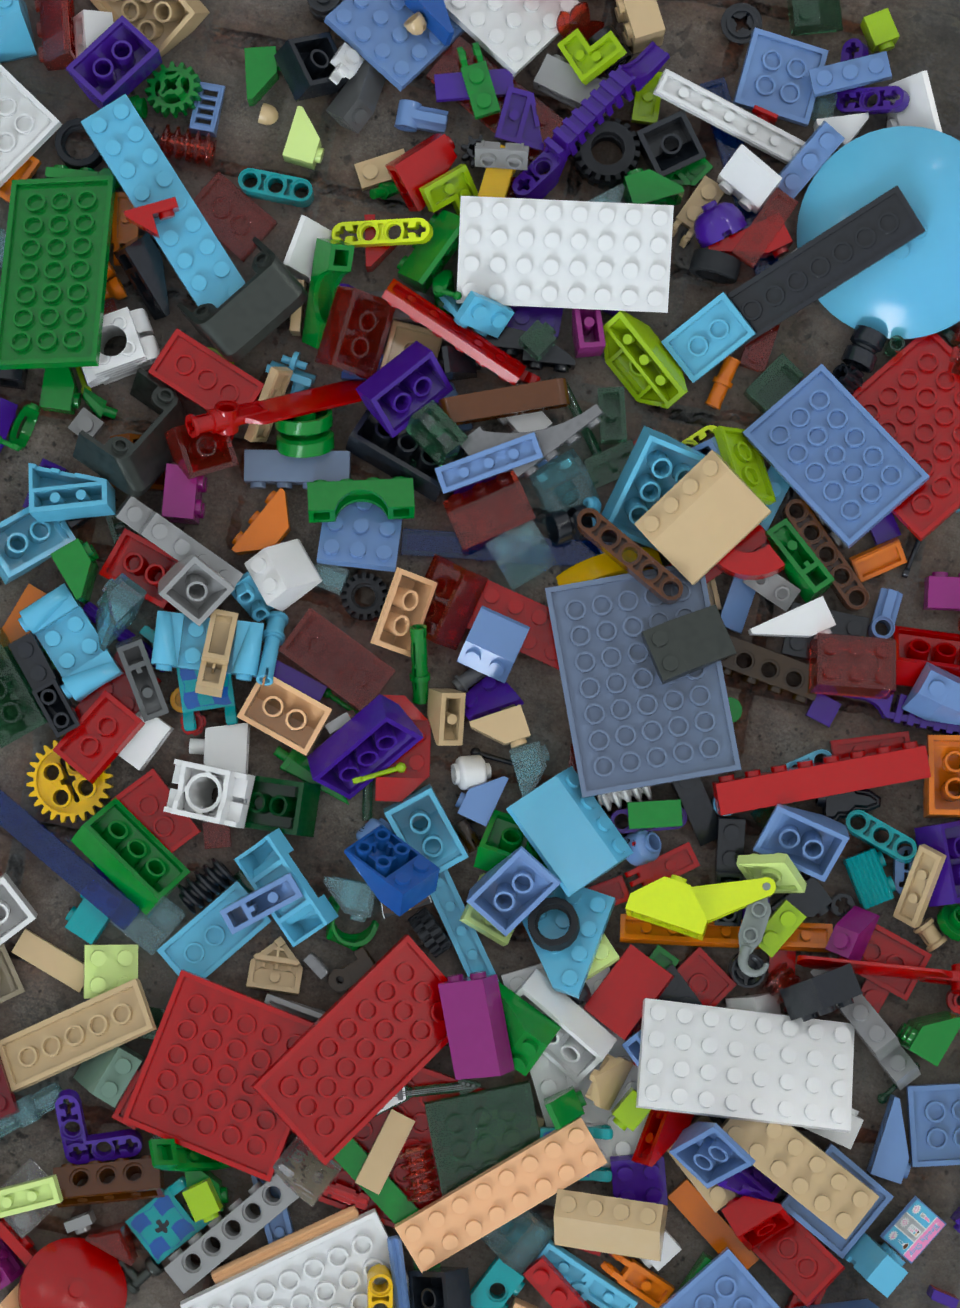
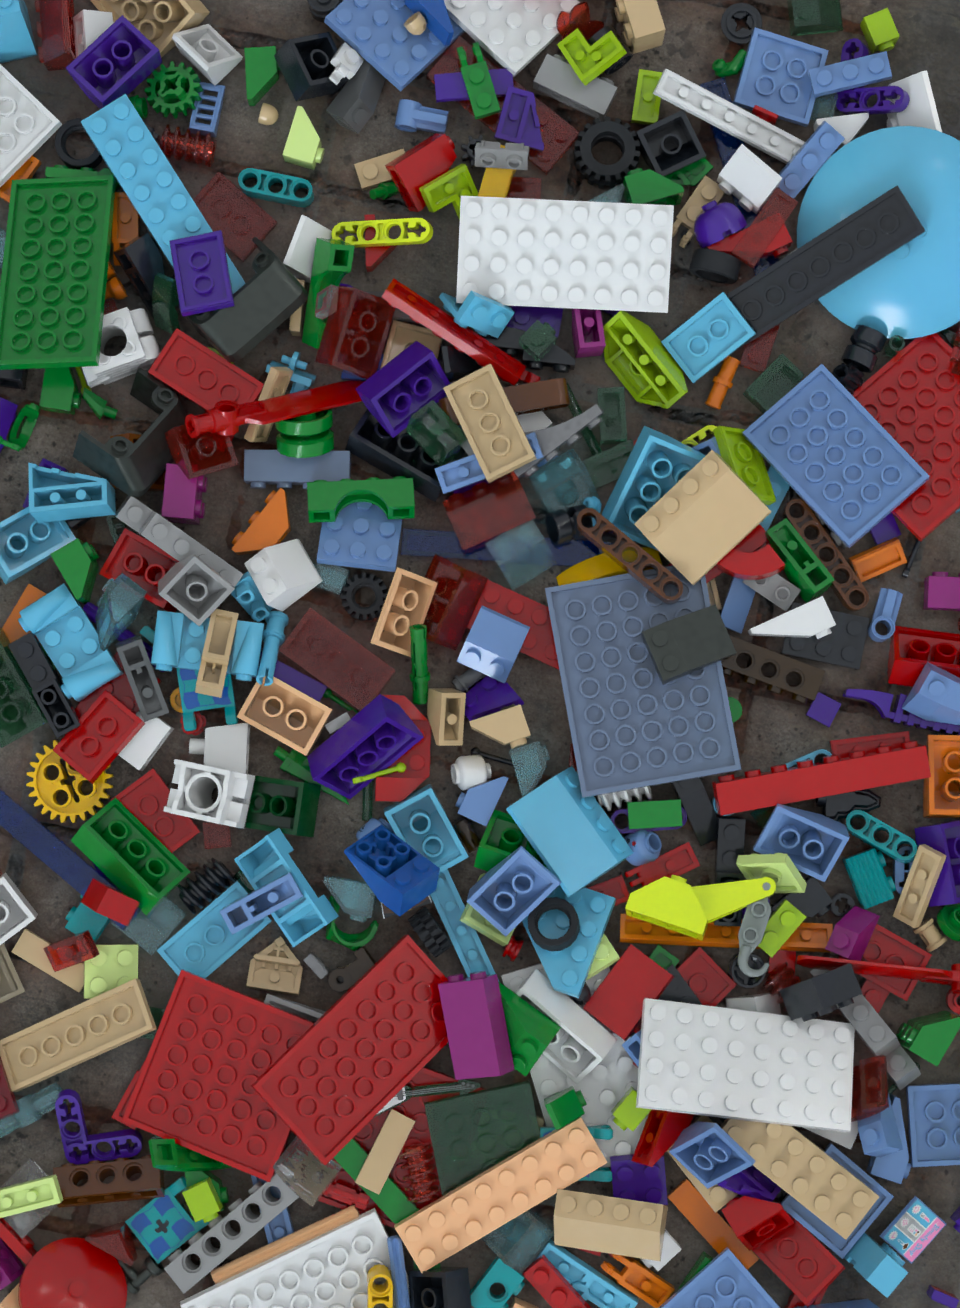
(71, 951): none -> clear red plate
(80, 1223): light grey plate -> none
(87, 422): light grey plate -> none
(110, 902): none -> red slope
(110, 1073): sand green slope -> none
(144, 215): red slope -> none
(164, 302): none -> clear green slope
(201, 273): none -> dark purple tile
(207, 52): none -> white slope
(326, 302): none -> clear light blue tile
(431, 257): green slope -> none
(444, 285): green helmet -> none
(489, 423): none -> tan plate
(512, 948): none -> red bush
(531, 182): dark purple piece -> none
(608, 1081): tan slope -> none
(730, 68): none -> green arm
(852, 666): clear red brick -> none
(869, 1088): none -> clear red slope
(880, 1133): none -> medium blue slope

